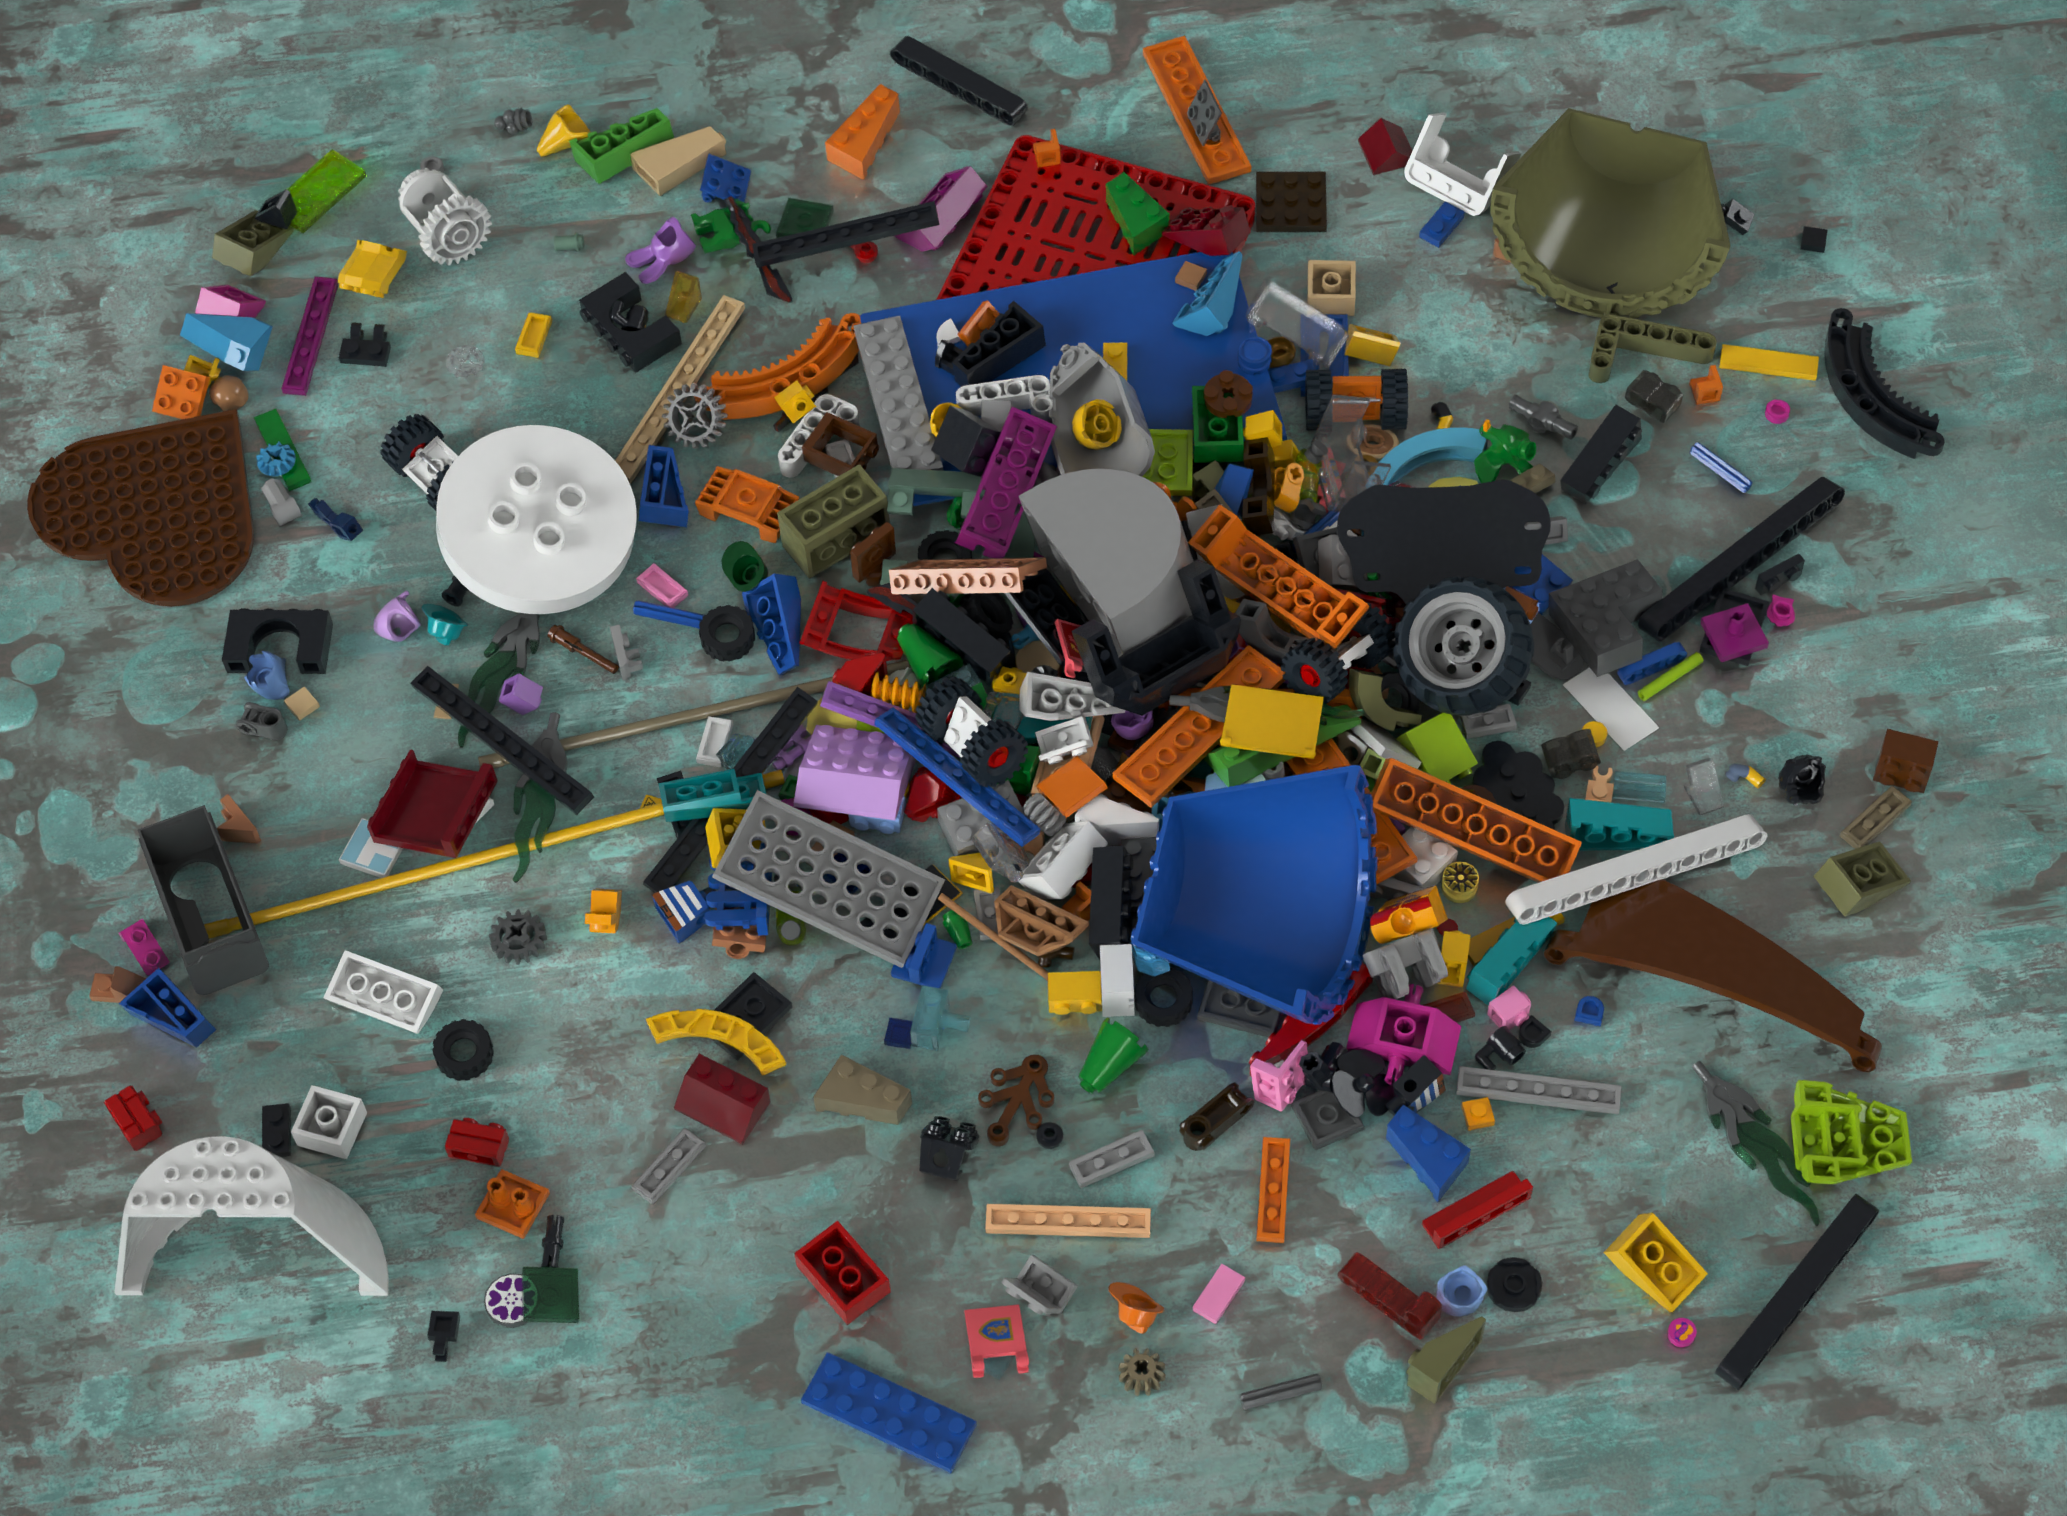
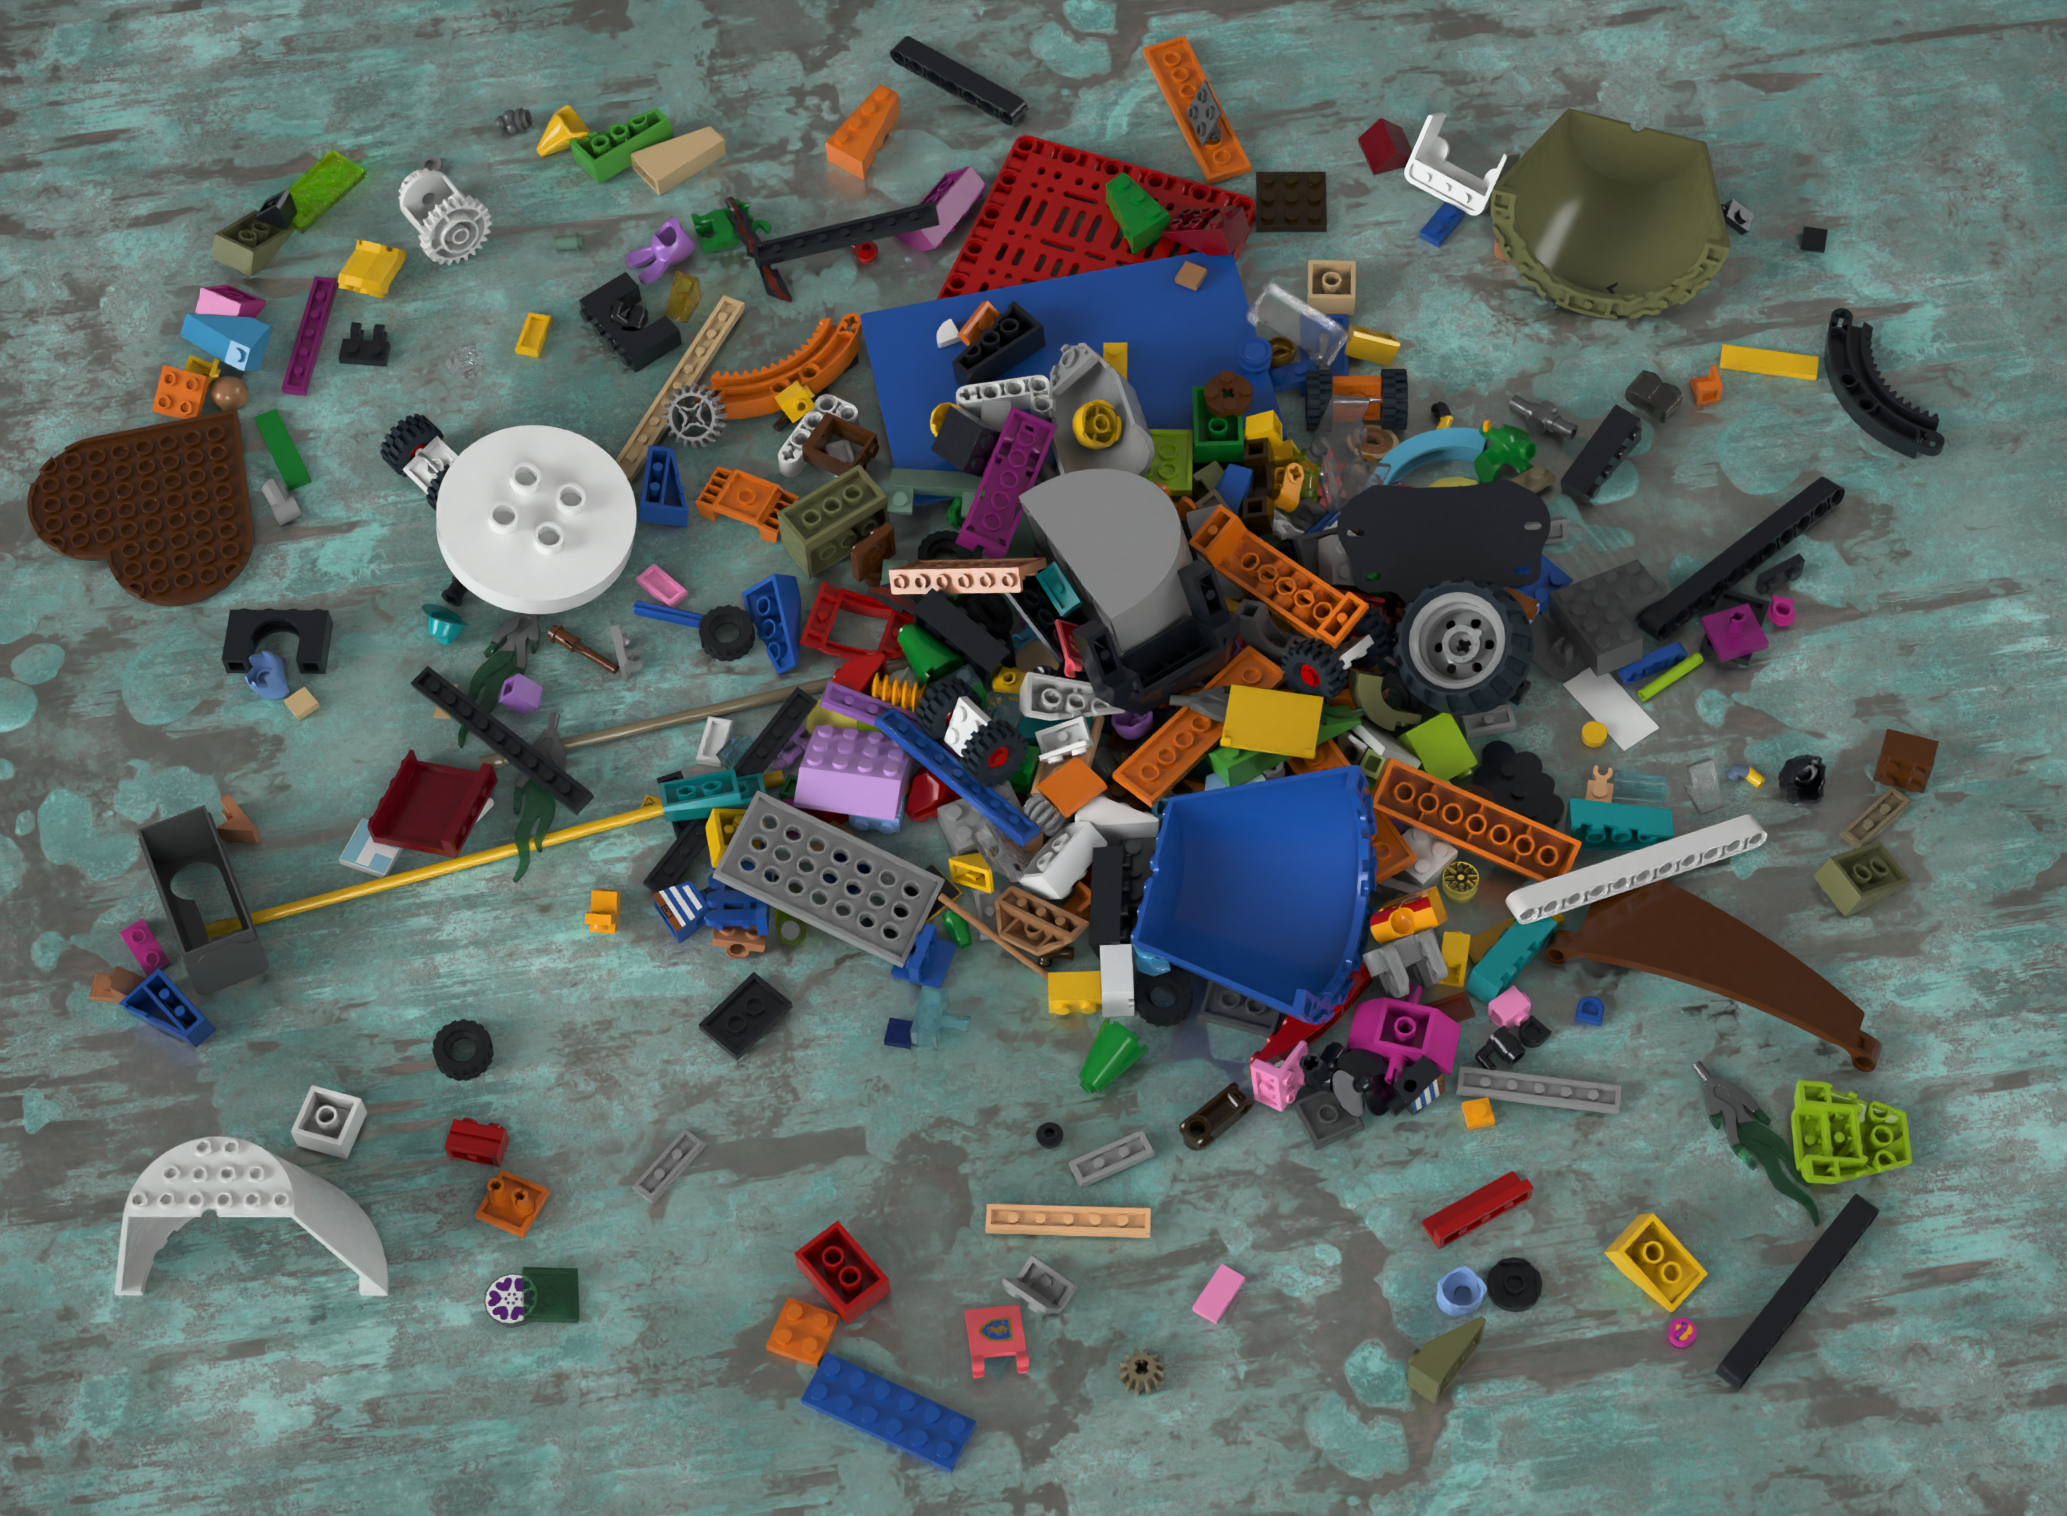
(133, 1117): red brick -> none
(259, 719): dark grey piece -> none
(276, 467): dark azure gear -> none
(277, 1129): black plate -> none
(343, 524): dark blue piece -> none
(383, 992): white slope -> none
(396, 615): lavender piece -> none
(443, 1329): black plate -> none
(517, 937): dark grey gear -> none
(552, 1241): black pin -> none
(719, 1027): yellow tile -> none
(721, 1098): dark red slope -> none
(724, 179): blue hinge -> none
(743, 566): dark green piece -> none
(802, 1332): none -> orange plate
(803, 216): clear green tile -> none
(862, 1092): dark tan wedge -> none
(897, 394): light grey plate -> none
(945, 355): black tile -> none
(955, 1140): black piece -> none
(1017, 1095): reddish brown plant -> none
(1047, 152): orange panel -> none
(1059, 589): none -> teal tile
(1135, 1306): orange piece -> none
(1213, 300): dark azure wedge -> none
(1273, 1190): orange plate -> none
(1280, 1391): dark grey axle -> none
(1389, 1296): clear red beam -> none
(1428, 1150): blue wedge -> none
(1449, 925): red sticker -> none
(1571, 754): clear smoke brick -> none
(1646, 338): olive beam -> none
(1721, 467): axle -> none
(1777, 411): dark pink tile -> none

